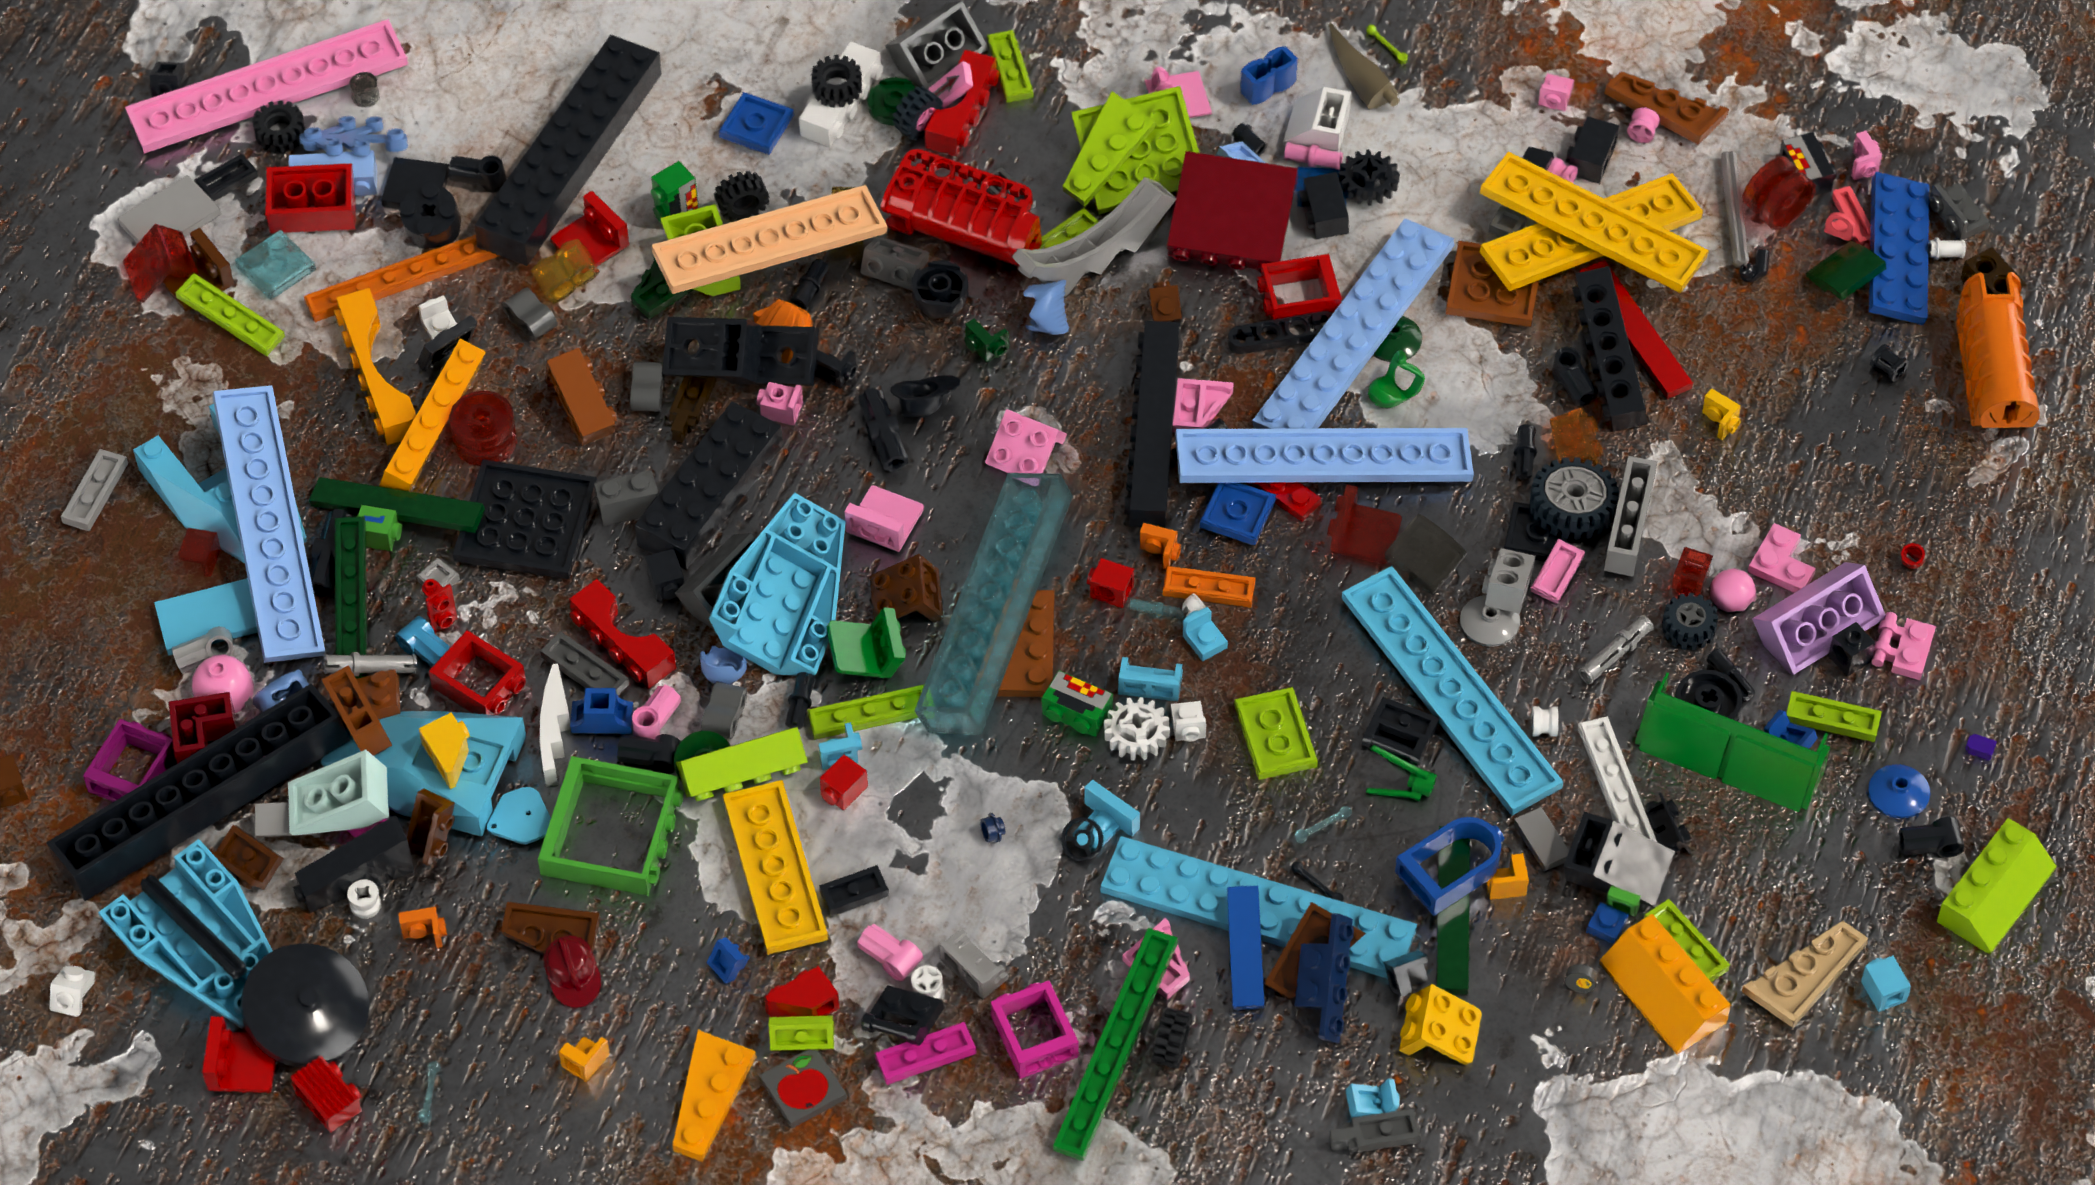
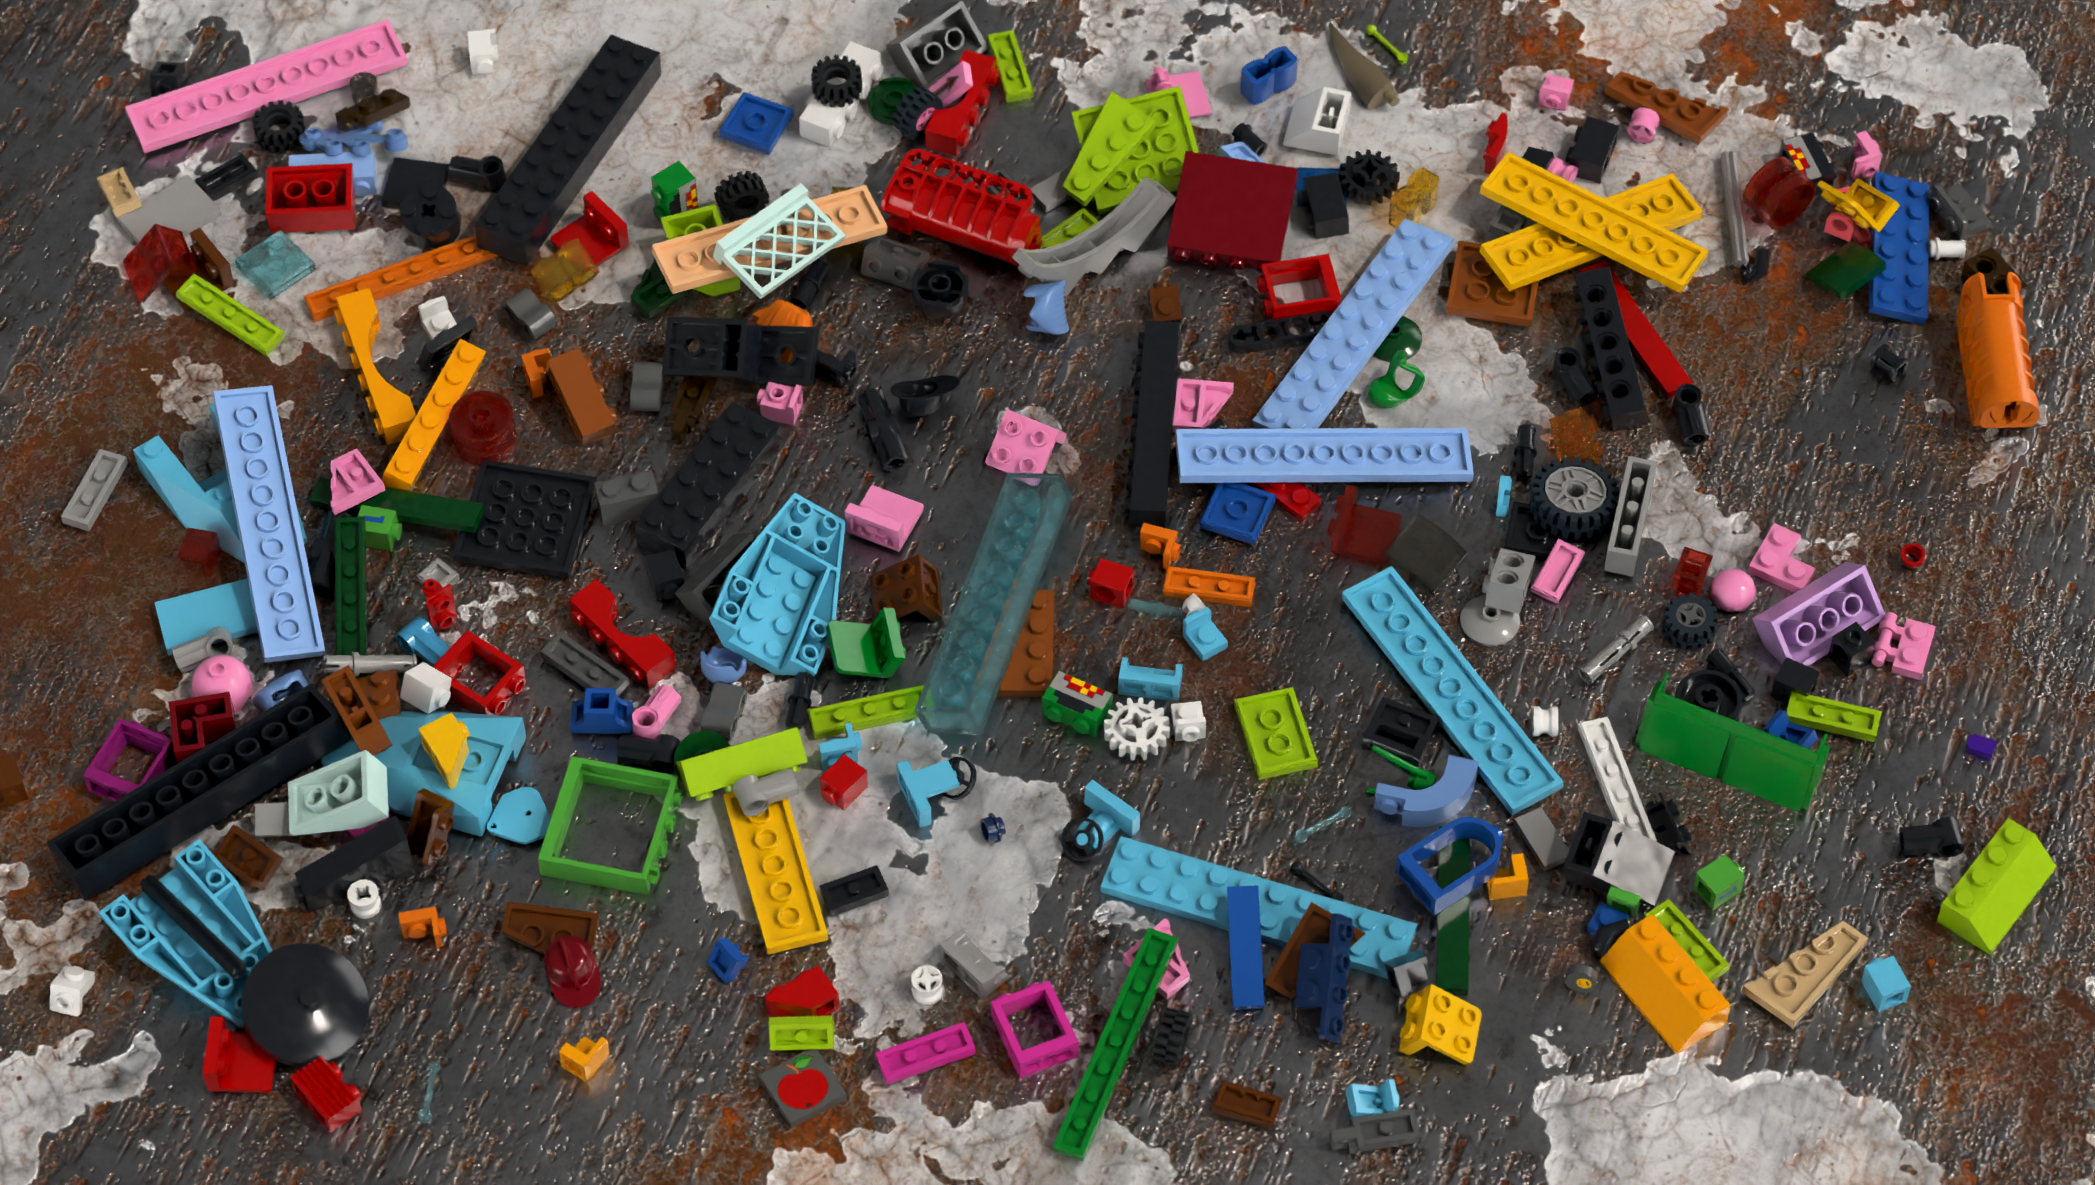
(119, 192): none -> tan plate
(352, 481): none -> bright pink wing
(372, 109): none -> dark brown hinge
(426, 688): none -> white brick
(482, 50): none -> white brick
(534, 370): none -> orange bracket
(553, 720): white slope -> none
(710, 1090): light orange wing -> none
(757, 793): none -> light grey piece
(759, 228): none -> light aqua fence
(895, 956): bright pink piece -> none
(905, 1008): black plate -> none
(932, 781): none -> medium azure piece
(983, 343): dark green bracket -> none
(1050, 191): none -> light grey tile
(1247, 1104): none -> reddish brown plate
(1313, 156): bright pink pin -> none
(1414, 198): none -> clear yellow brick
(1435, 803): none -> medium blue arch
(1496, 142): none -> red slope
(1503, 496): none -> medium azure tile
(1606, 935): none -> black arm
(1690, 415): none -> black piece
(1719, 881): none -> bright green brick
(1722, 410): yellow bracket -> none
(1796, 678): none -> black panel
(1863, 202): none -> yellow bracket
(1899, 801): blue dish -> none

